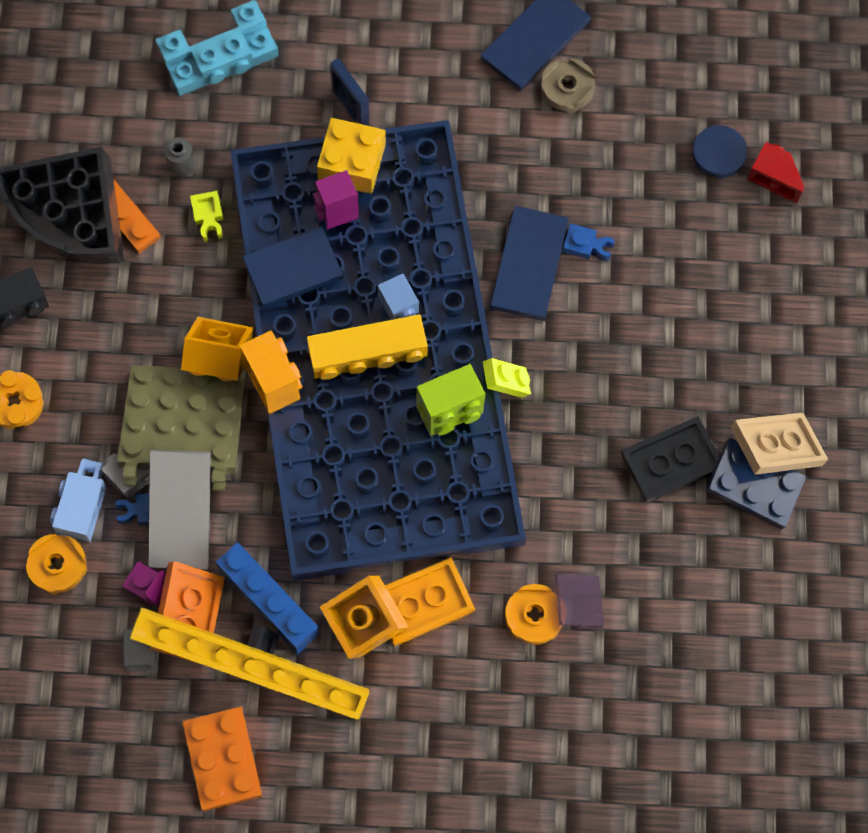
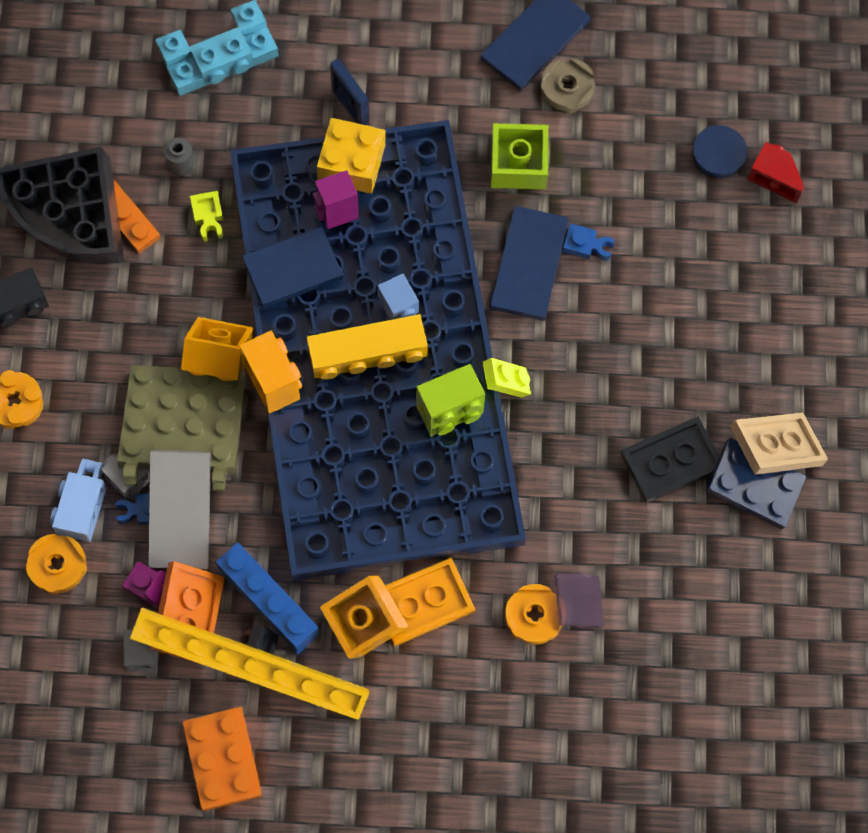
(519, 156): none -> lime brick

